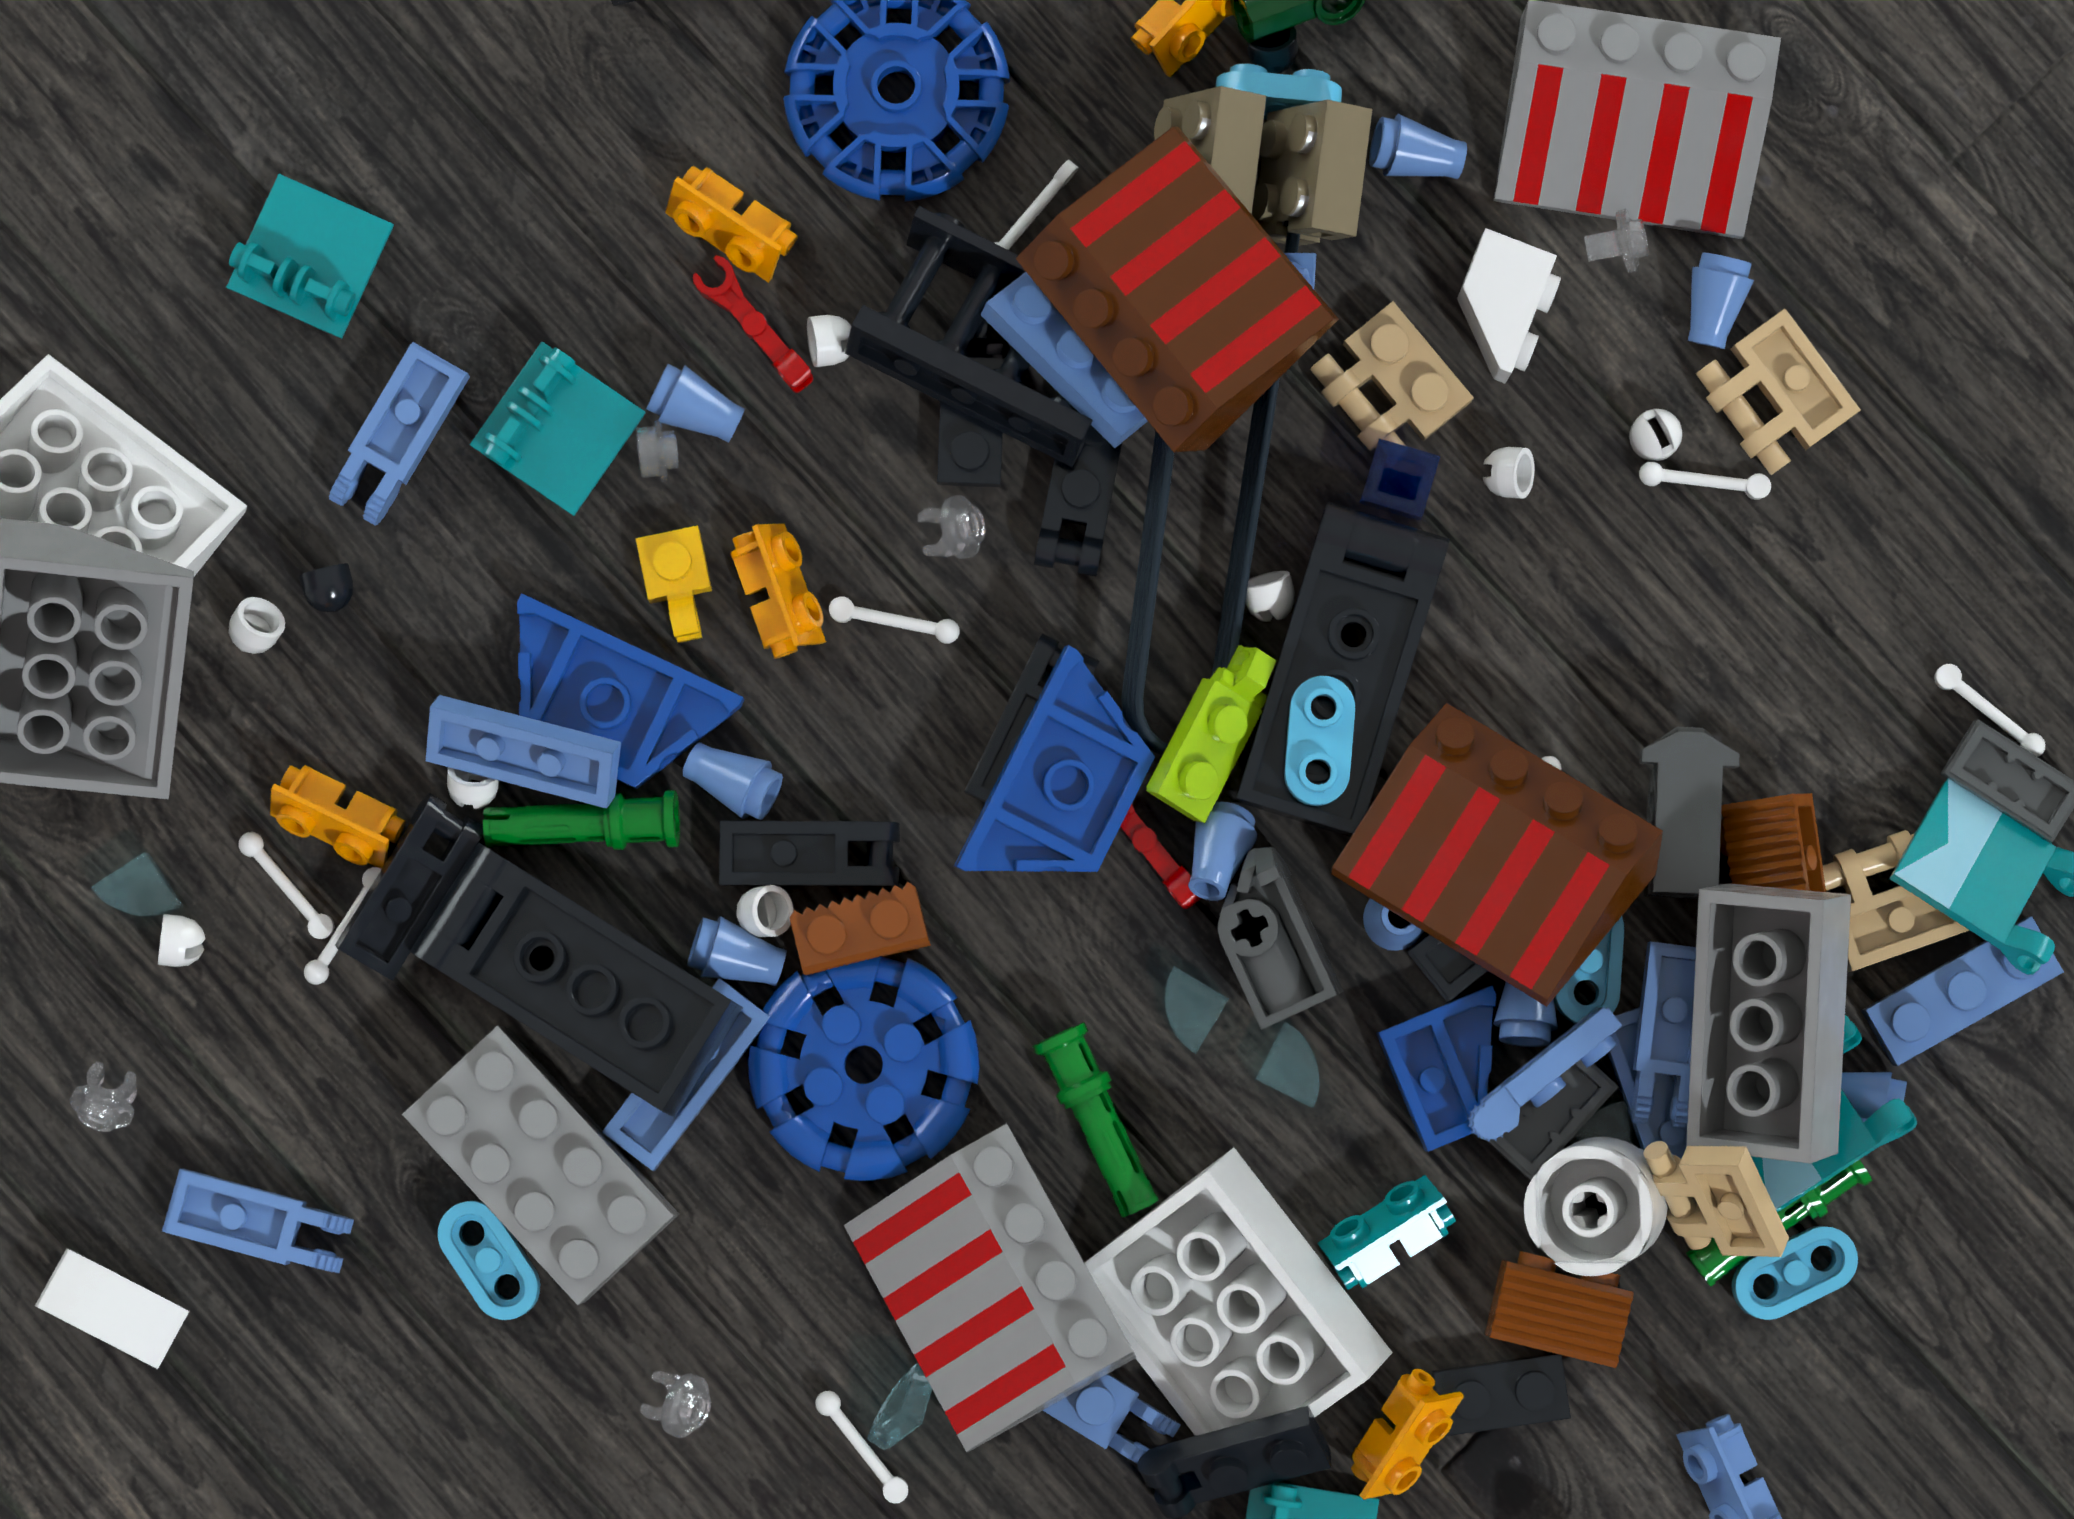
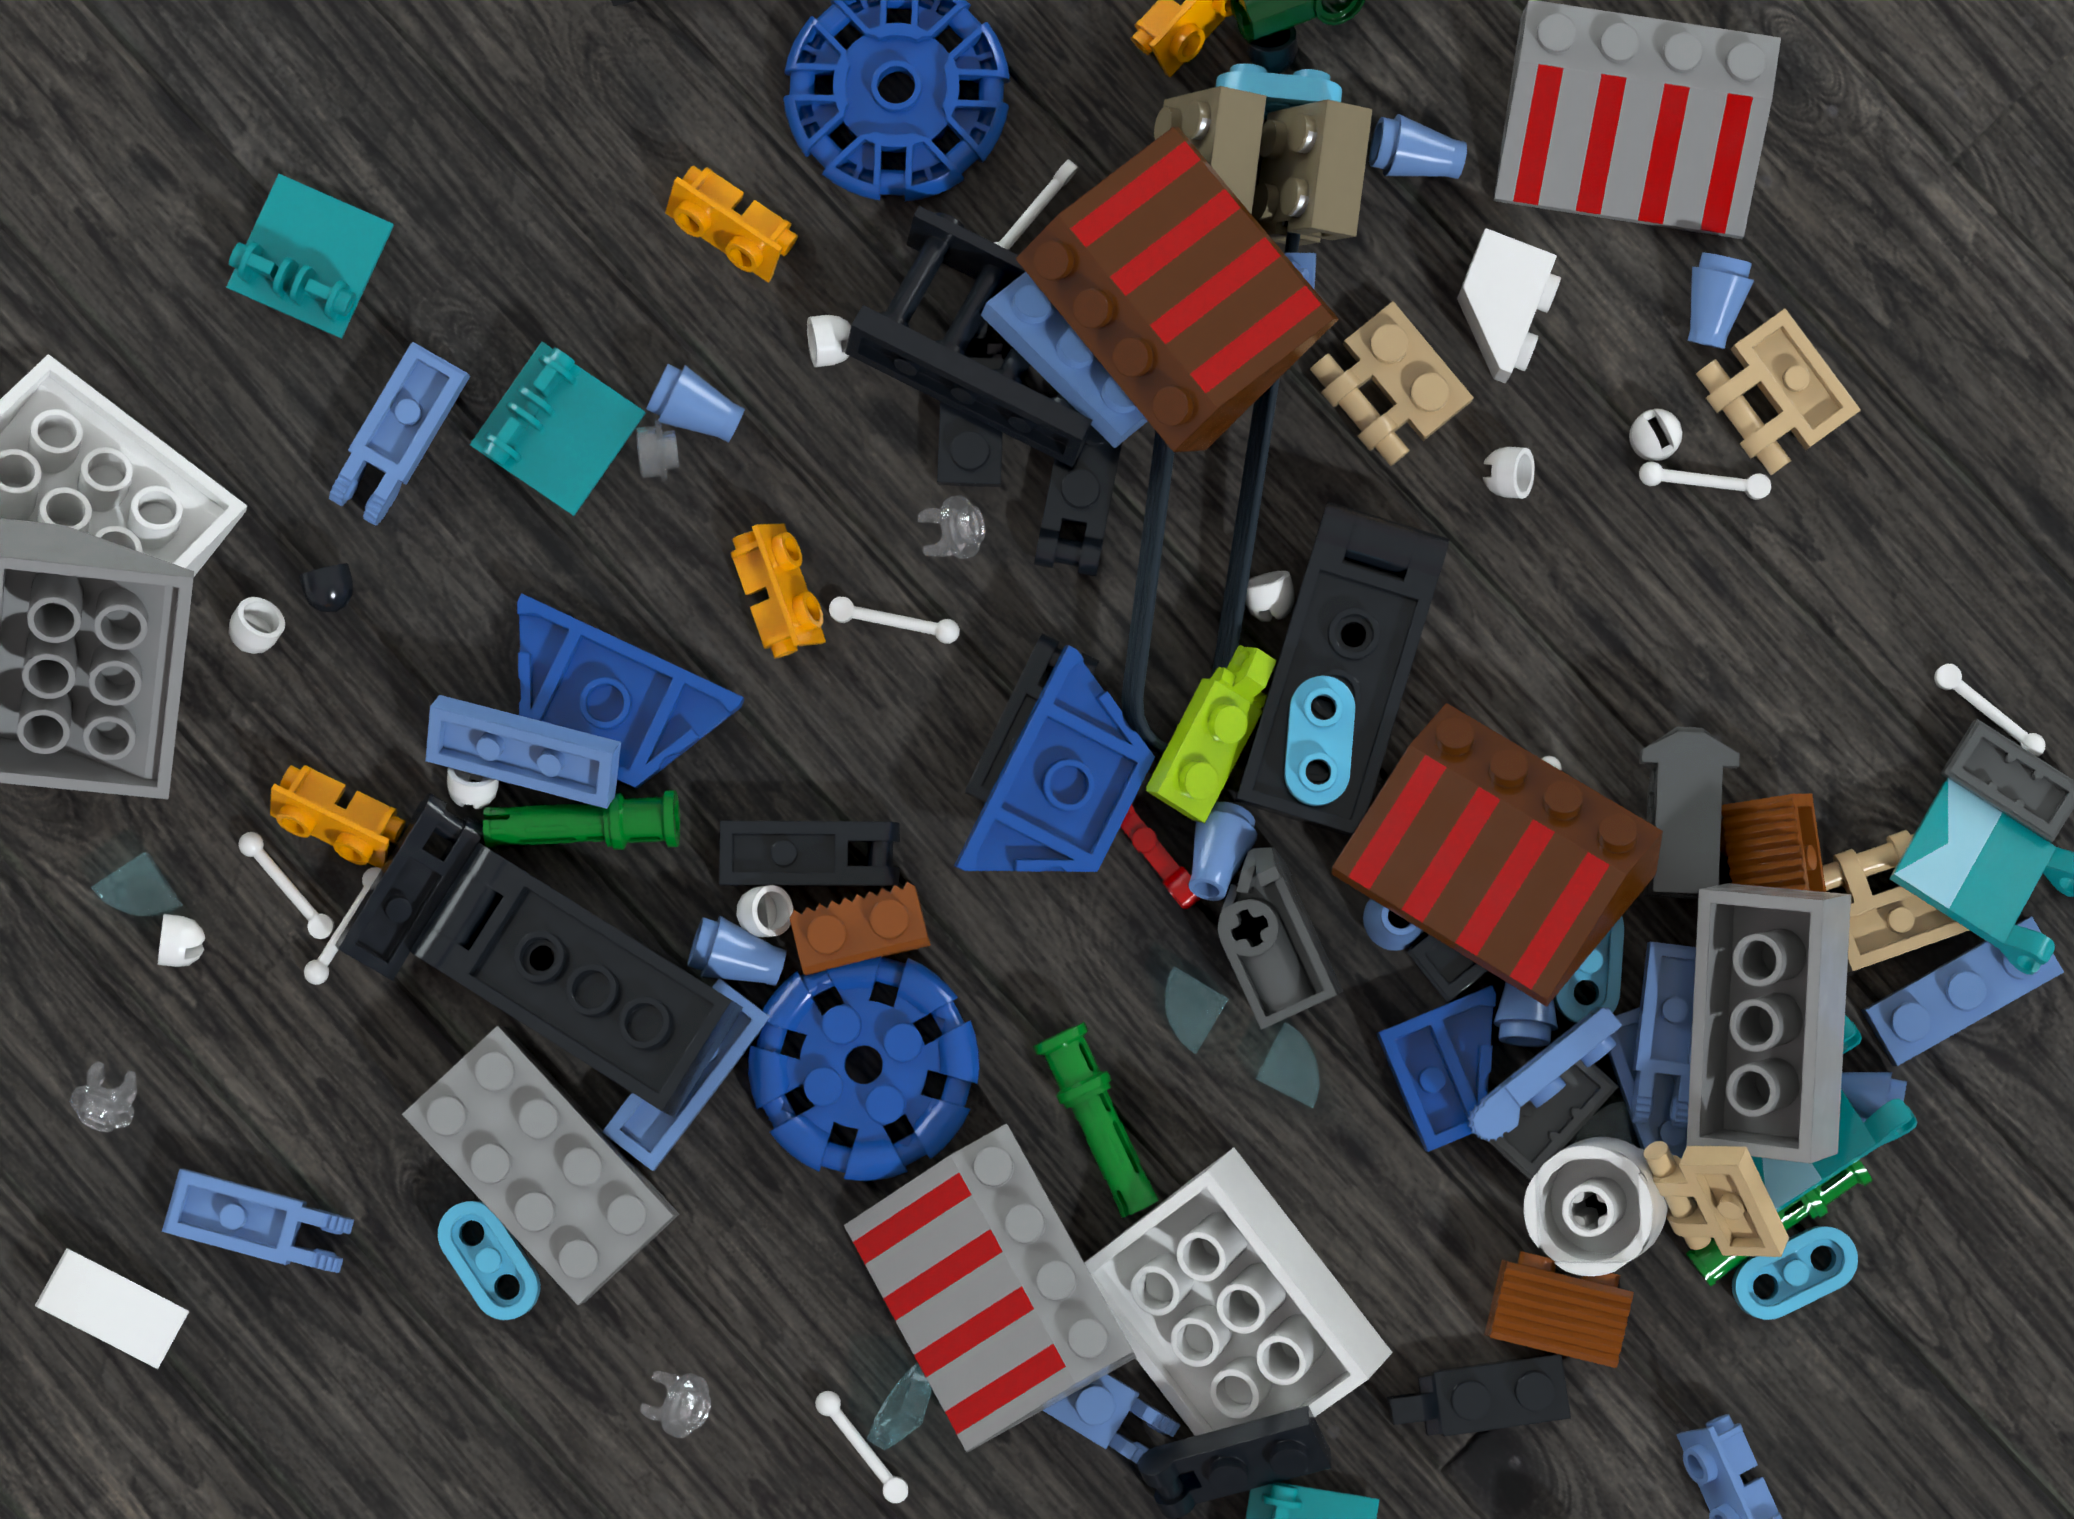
(675, 571): yellow plate -> none
(736, 780): medium blue cone -> none
(754, 324): red piece -> none
(1360, 1244): teal hinge -> none
(1392, 1457): light orange hinge -> none
(1399, 479): clear blue slope -> none
(1627, 240): clear plate -> none

